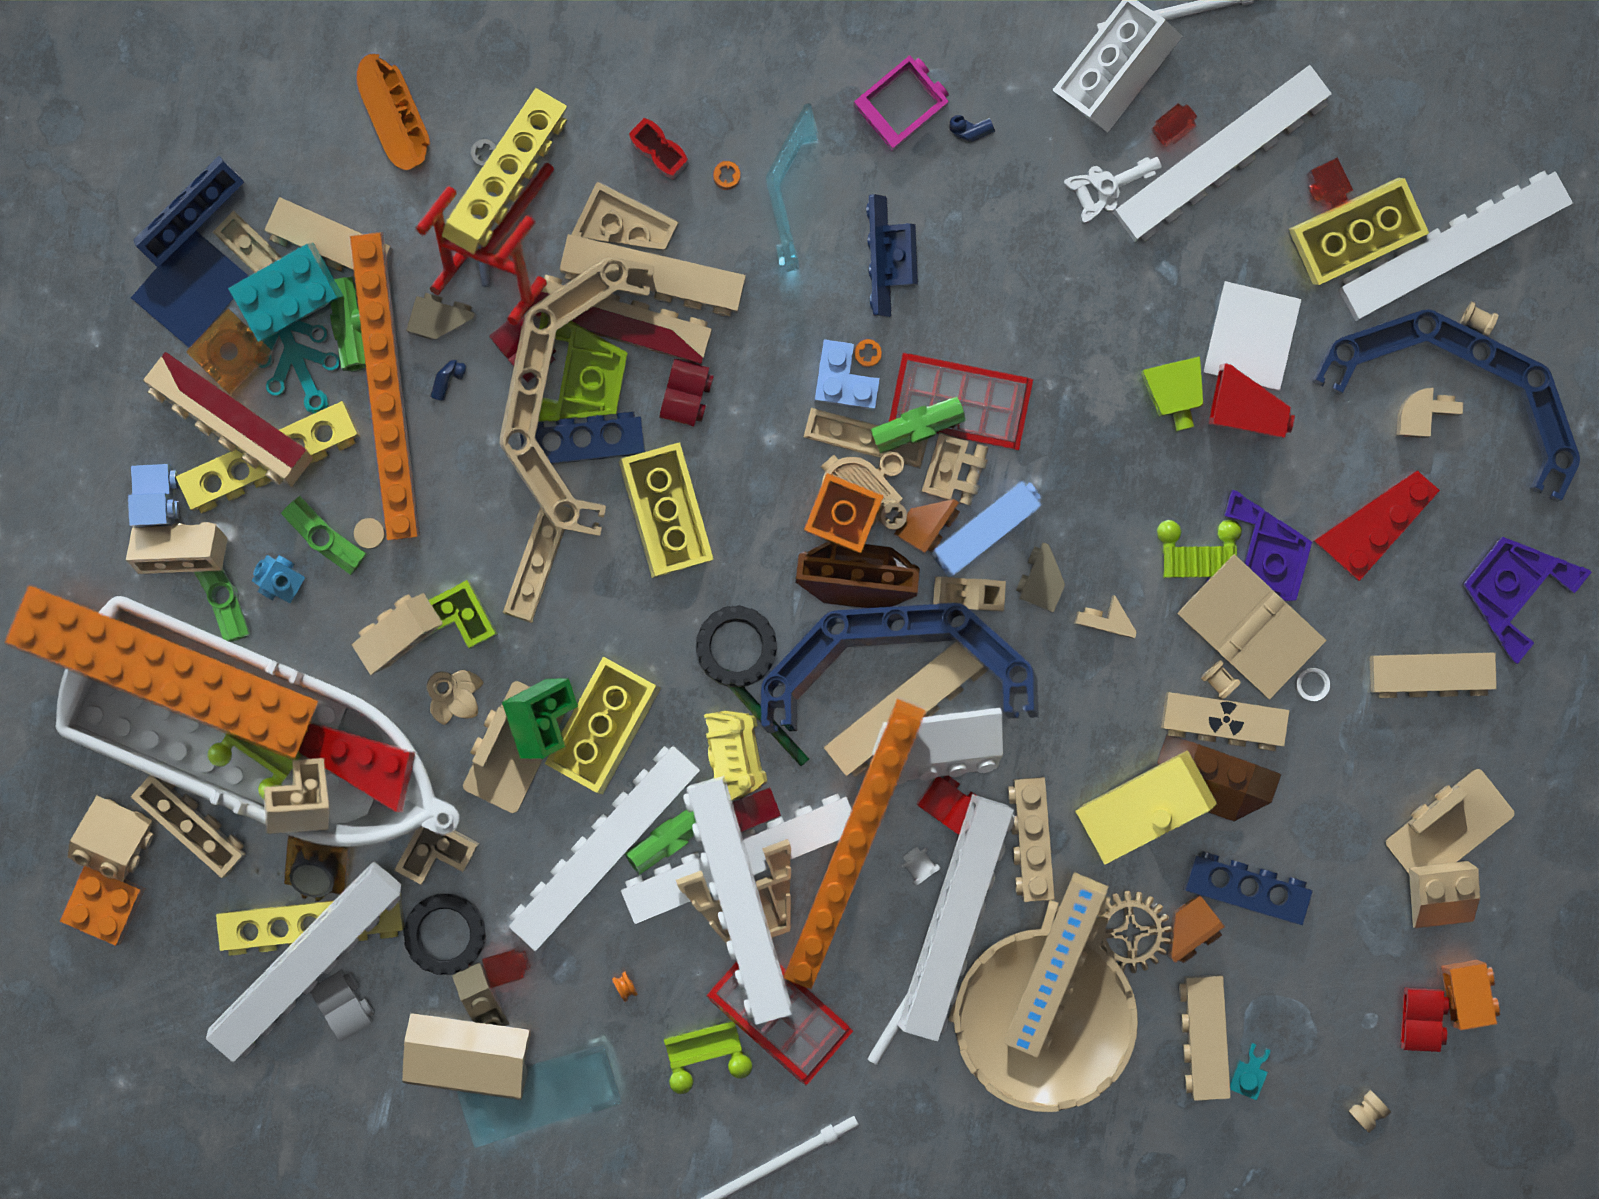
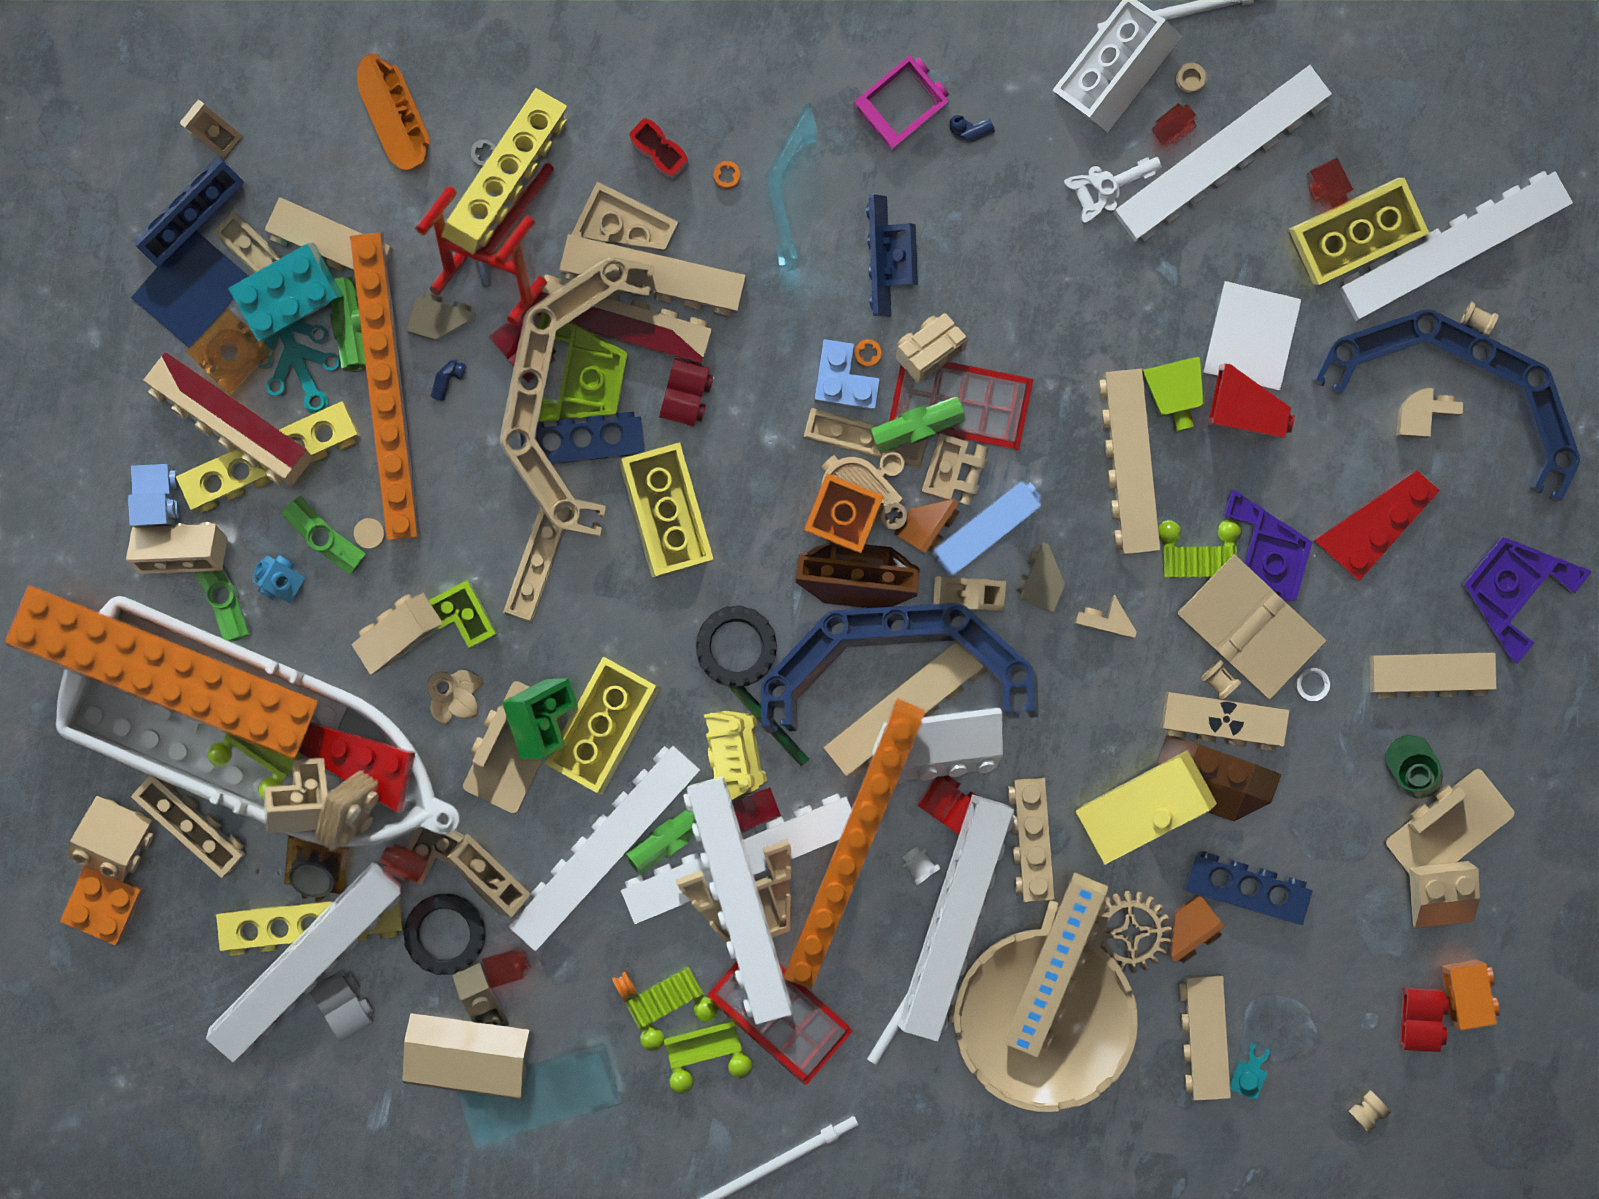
(210, 129): none -> tan slope
(347, 811): none -> tan brick
(403, 863): none -> clear red brick
(488, 877): none -> tan slope
(665, 998): none -> lime gear
(930, 347): none -> tan brick
(1131, 461): none -> tan brick
(1190, 78): none -> tan tile
(1414, 766): none -> dark green cap

